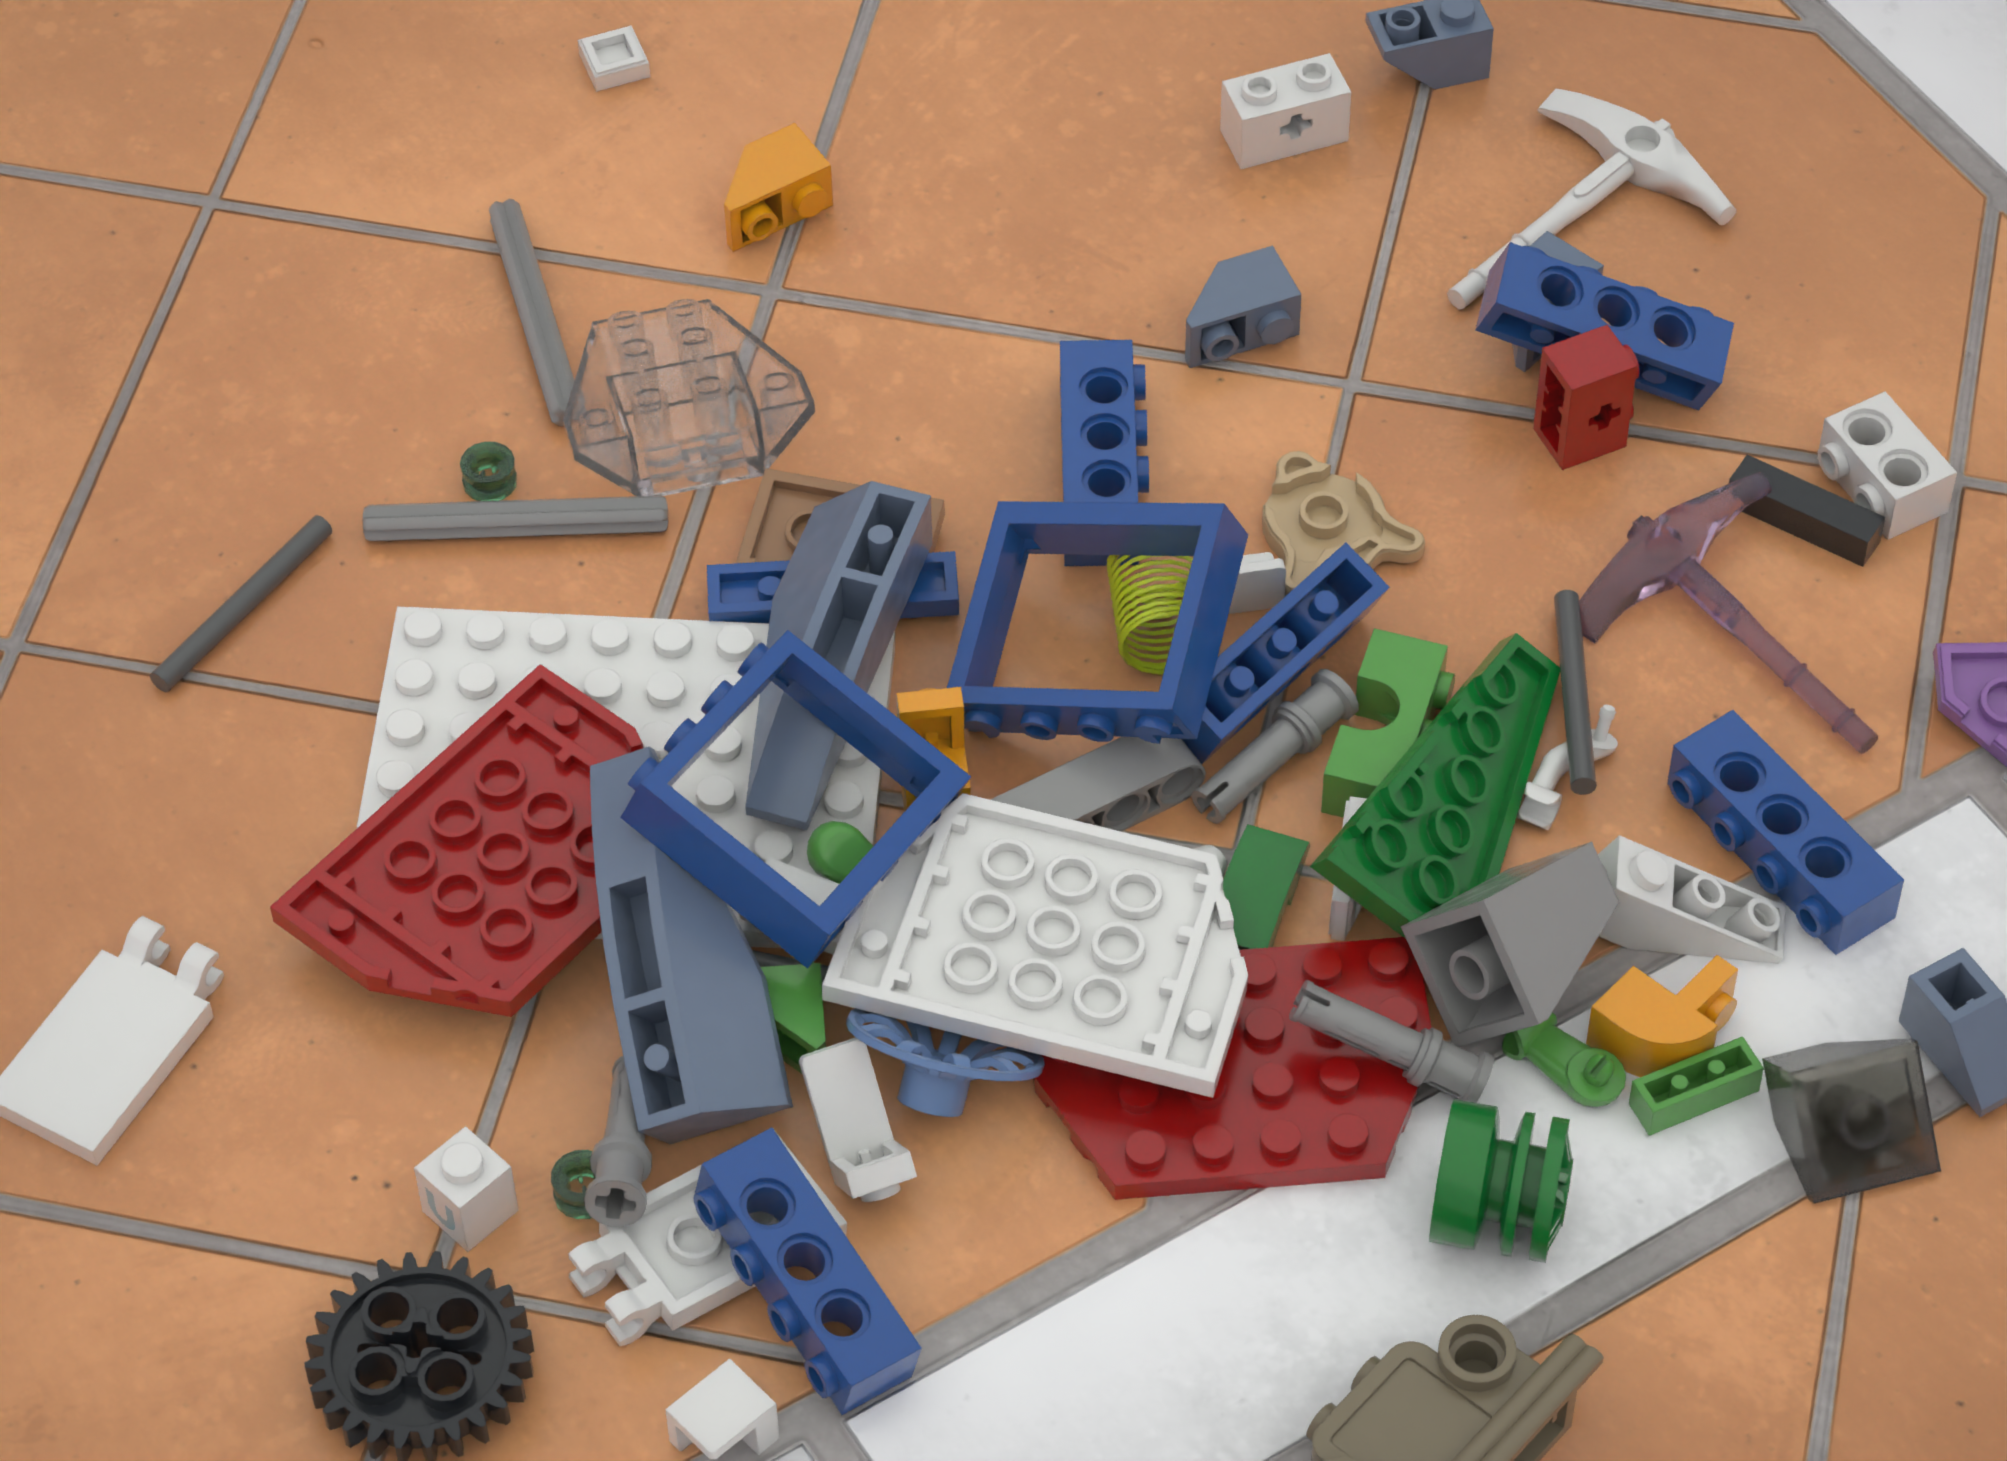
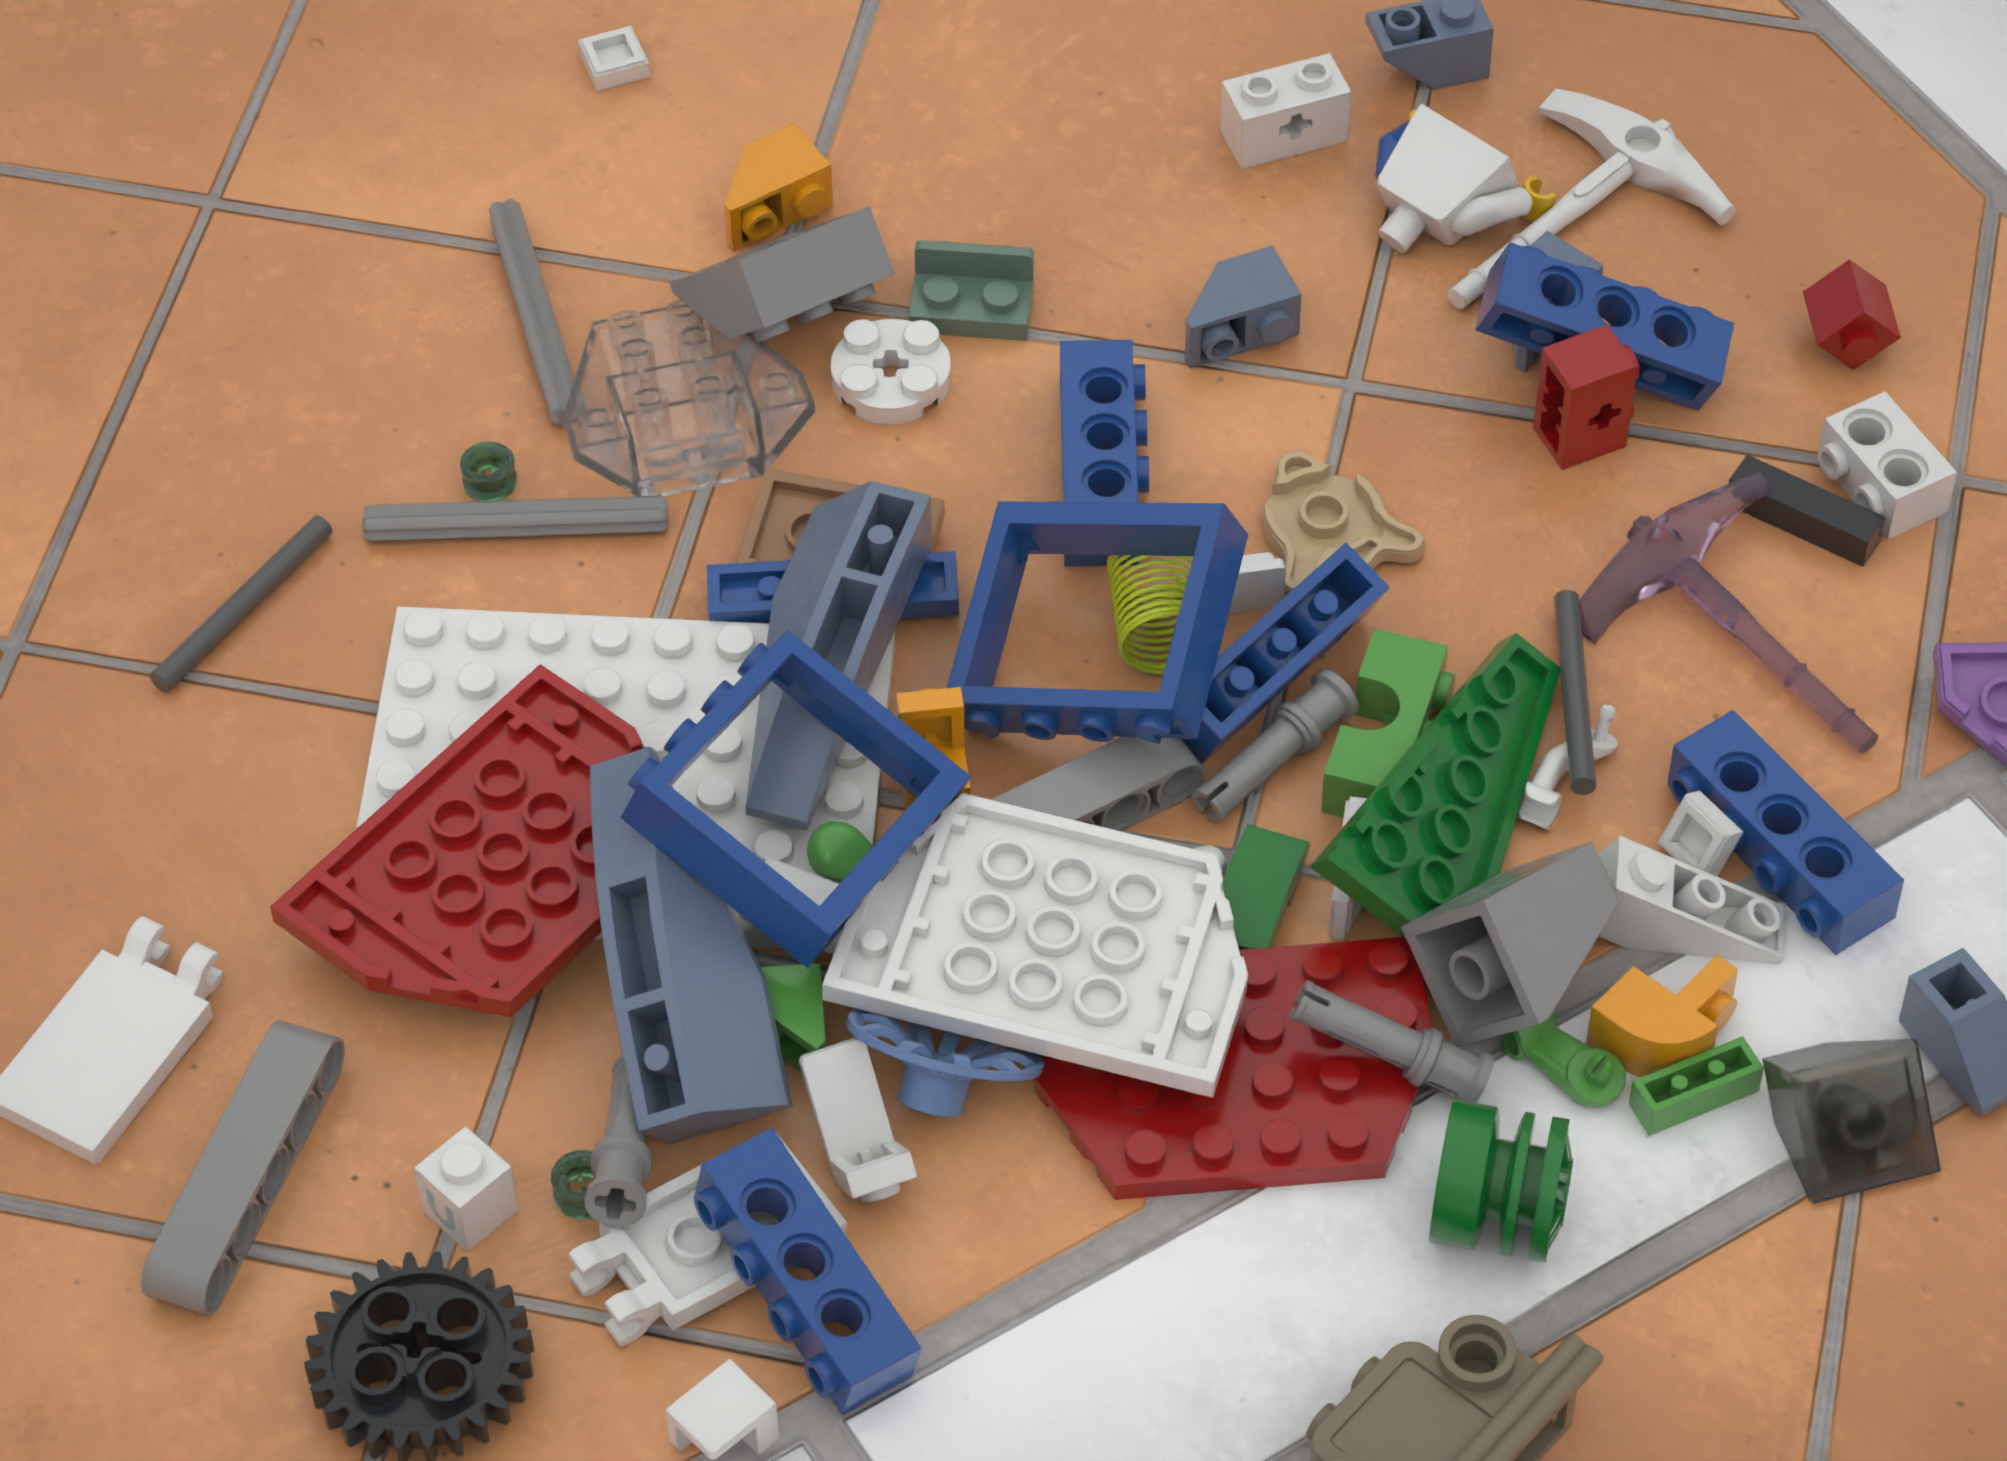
(243, 1168): none -> light grey beam
(789, 277): none -> light grey slope
(884, 343): none -> white plate
(973, 289): none -> sand green bracket
(1447, 183): none -> white torso
(1700, 834): none -> white tile
(1851, 314): none -> red brick

